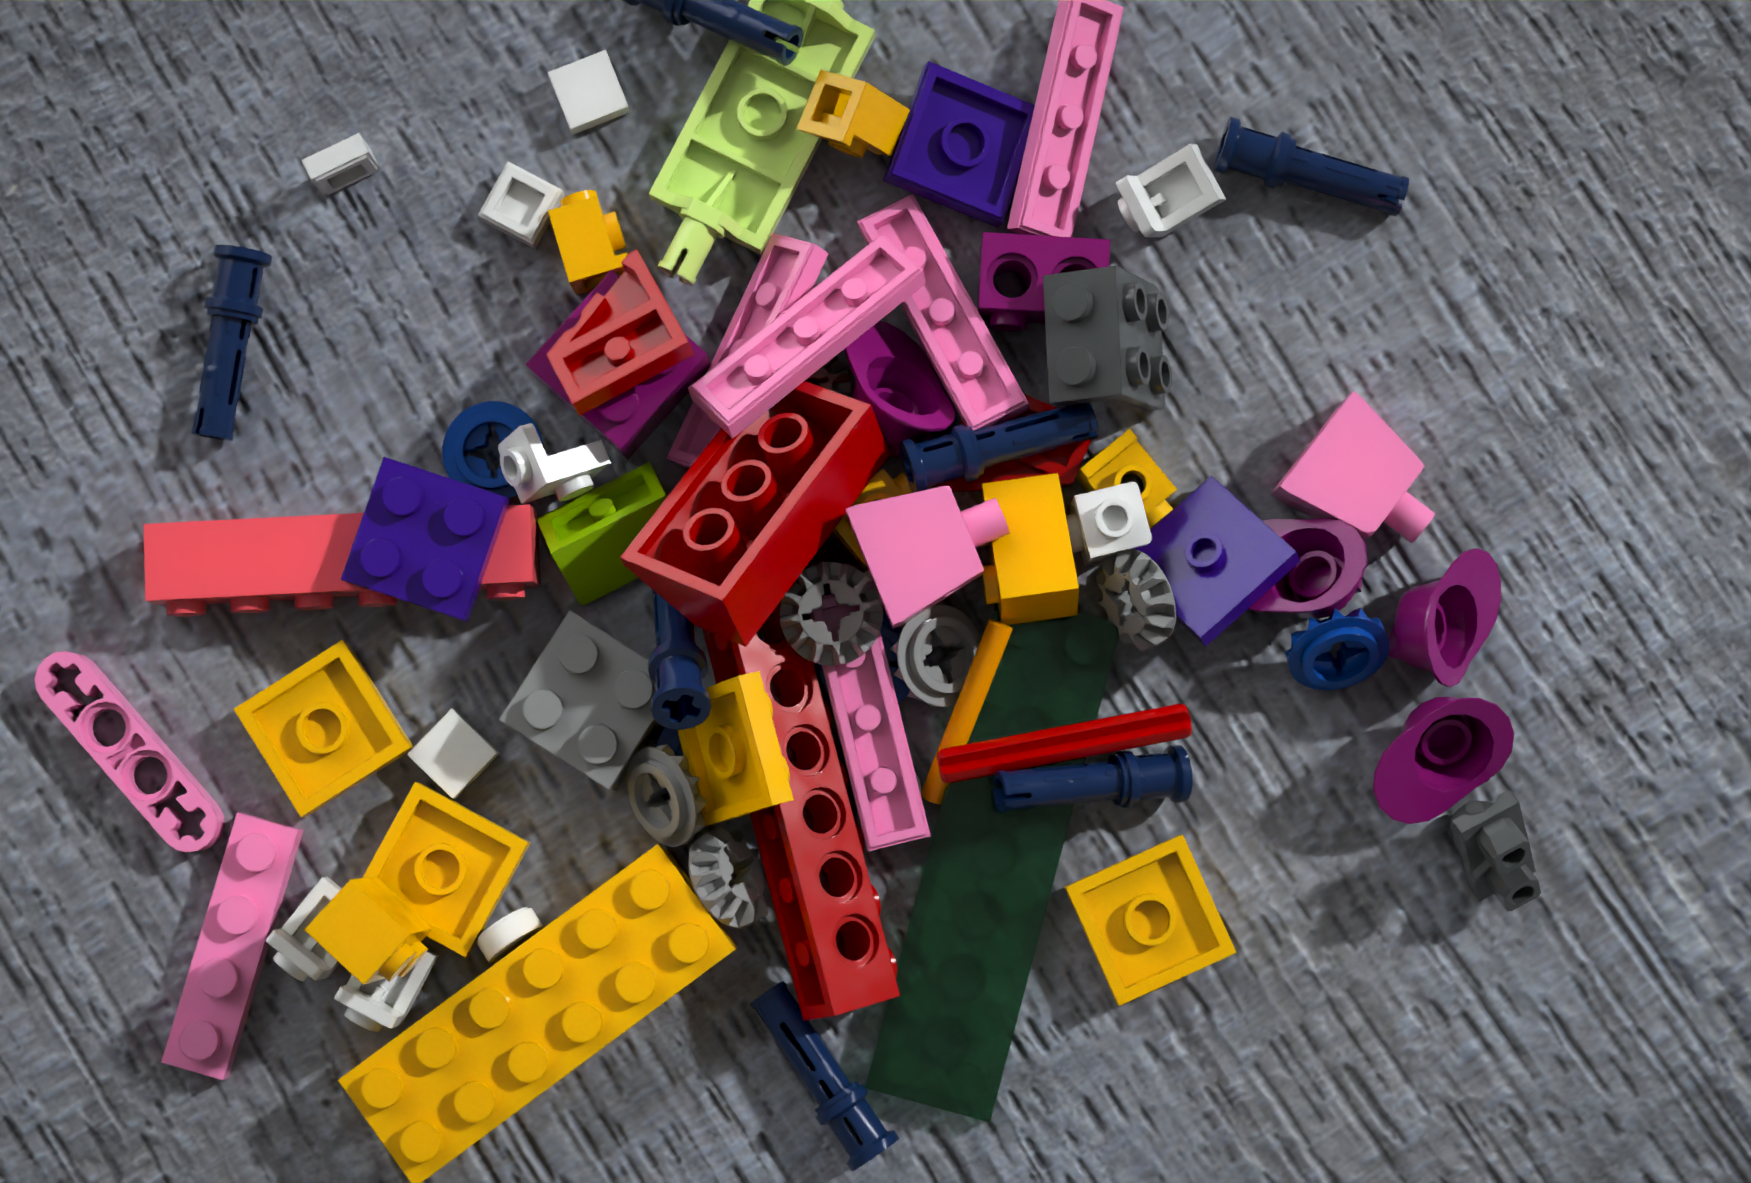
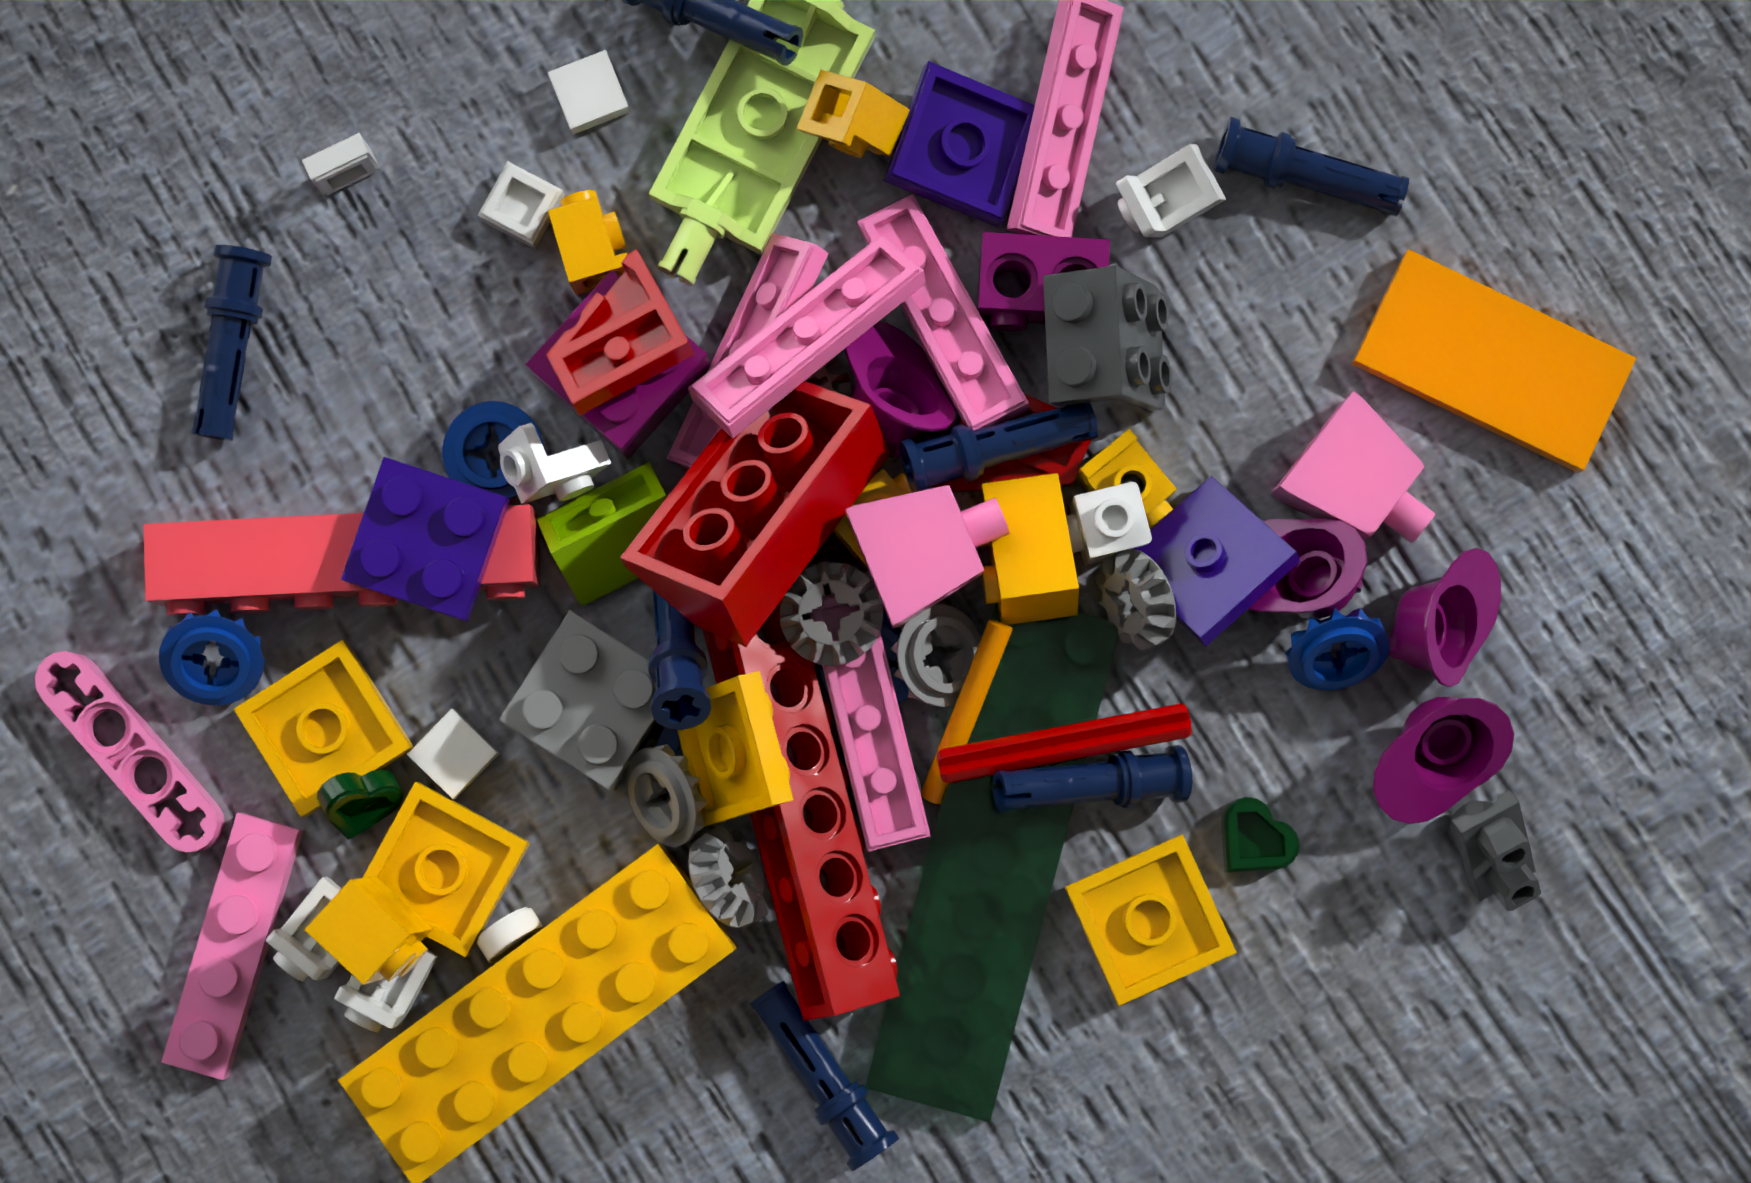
(188, 670): none -> blue gear
(359, 801): none -> dark green tile
(1254, 839): none -> dark green tile
(1494, 361): none -> light orange tile

